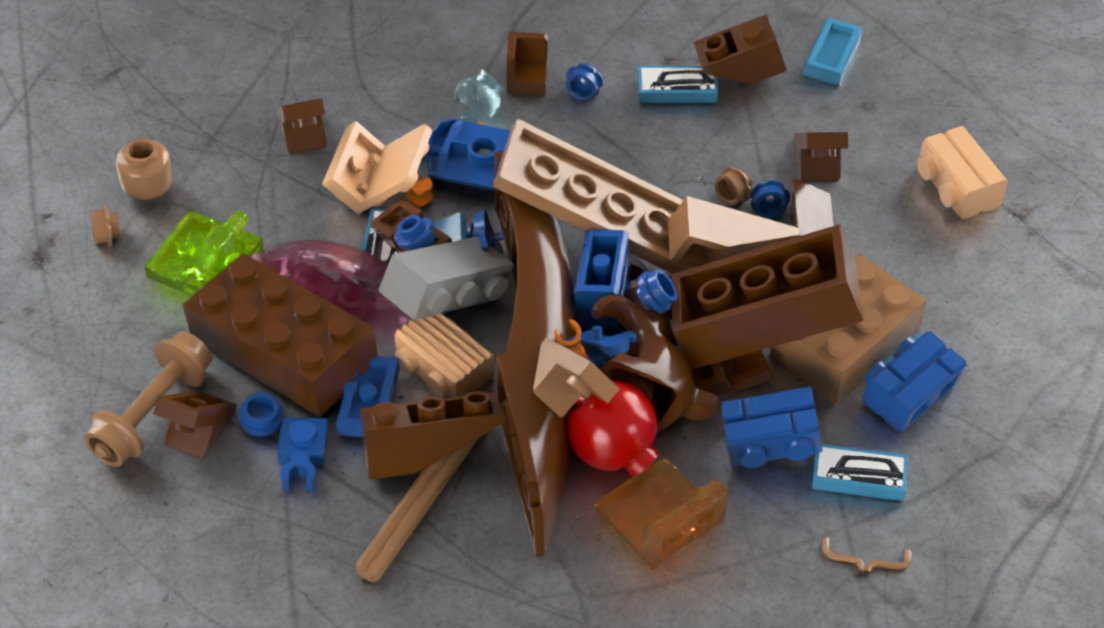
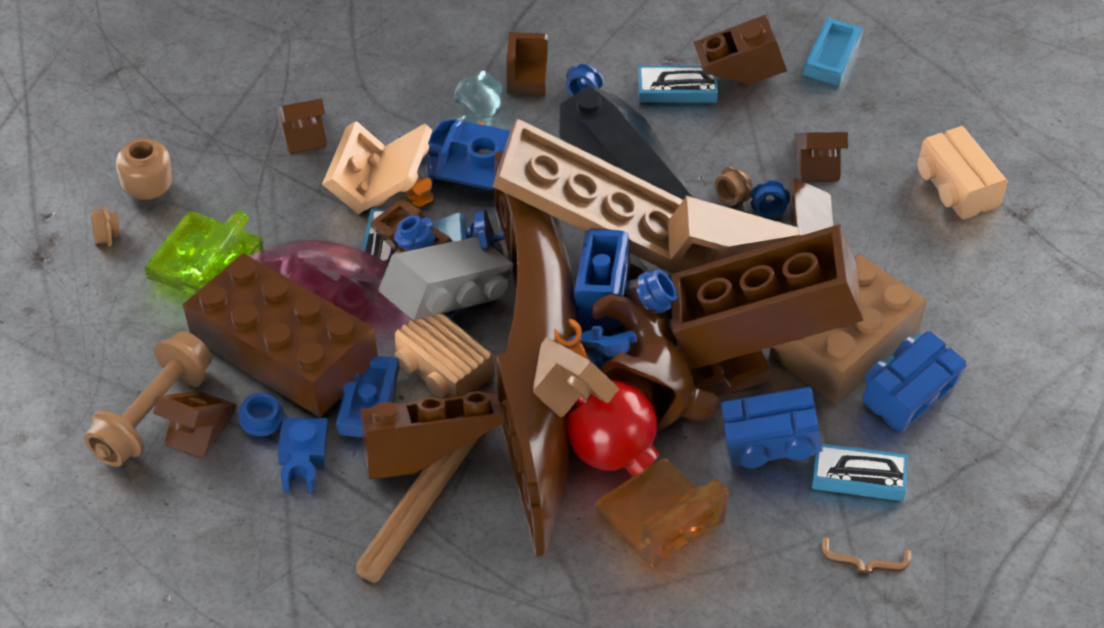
(619, 136): none -> black wedge

